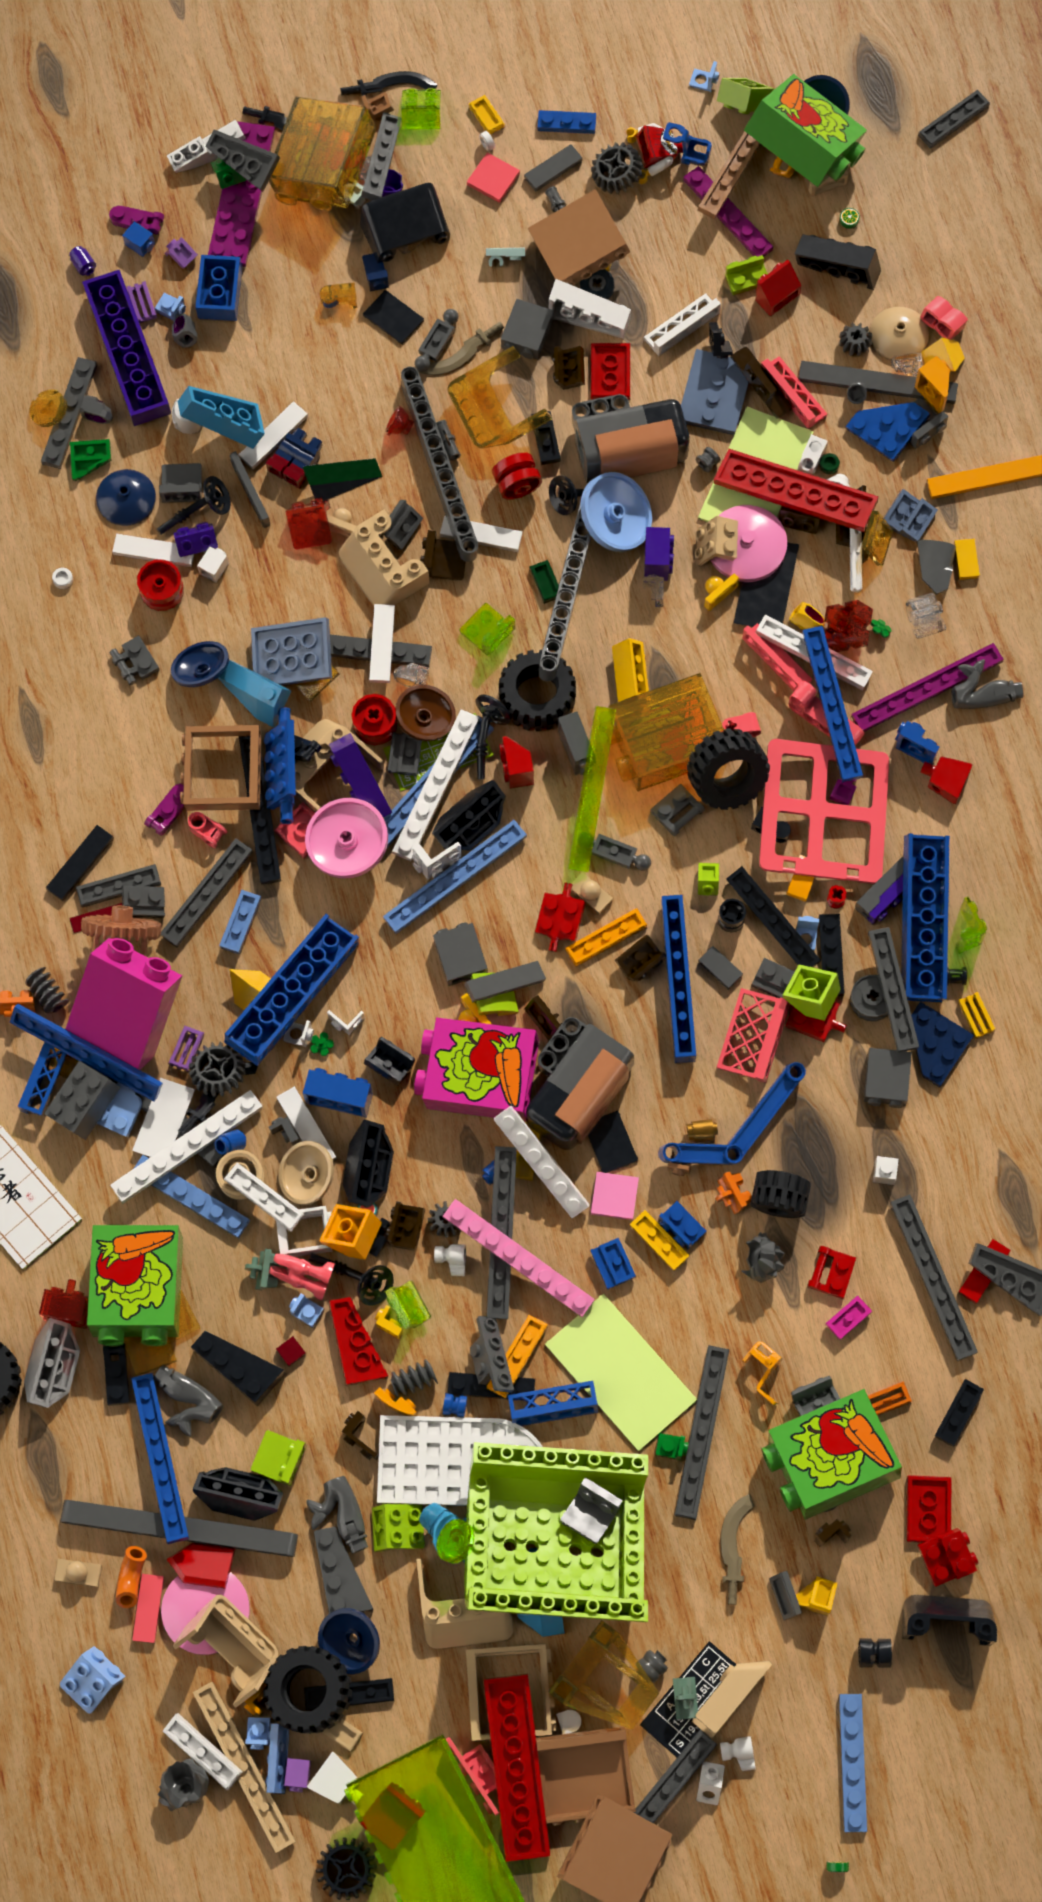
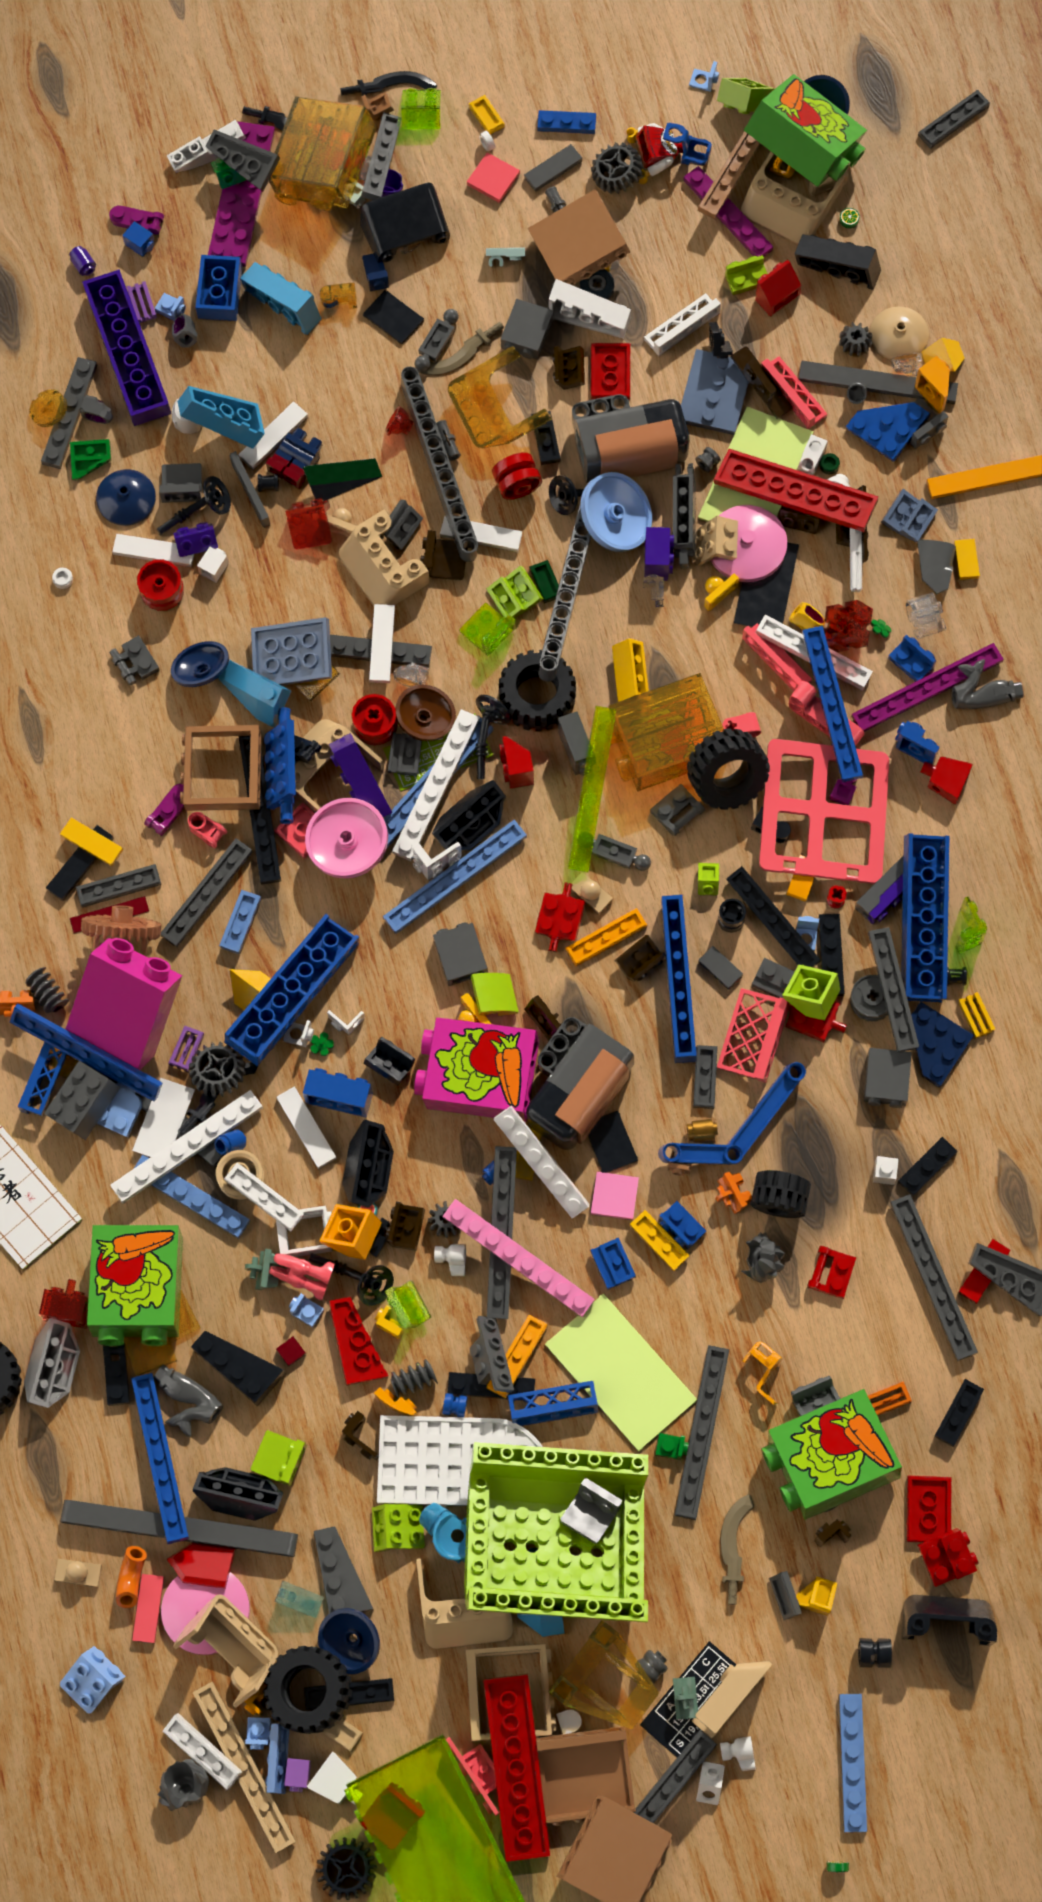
(91, 841): none -> yellow tile
(145, 900): dark grey plate -> none
(180, 252): medium lavender bracket -> none
(268, 482): none -> black bush
(282, 296): none -> dark azure wedge
(289, 1133): dark grey bracket -> none
(298, 1169): tan dish -> none
(299, 1599): none -> clear light blue plate
(349, 1515): dark grey piece -> none
(455, 1541): clear neon green tile -> none
(505, 981): dark grey tile -> none
(514, 593): none -> lime slope
(684, 514): none -> dark grey hinge
(705, 1077): none -> dark grey tile
(782, 209): none -> tan windscreen
(848, 1317): dark pink plate -> none
(877, 538): clear yellow tile -> none
(912, 658): none -> blue bracket
(927, 1166): none -> black plate
(943, 318): coral brick -> none

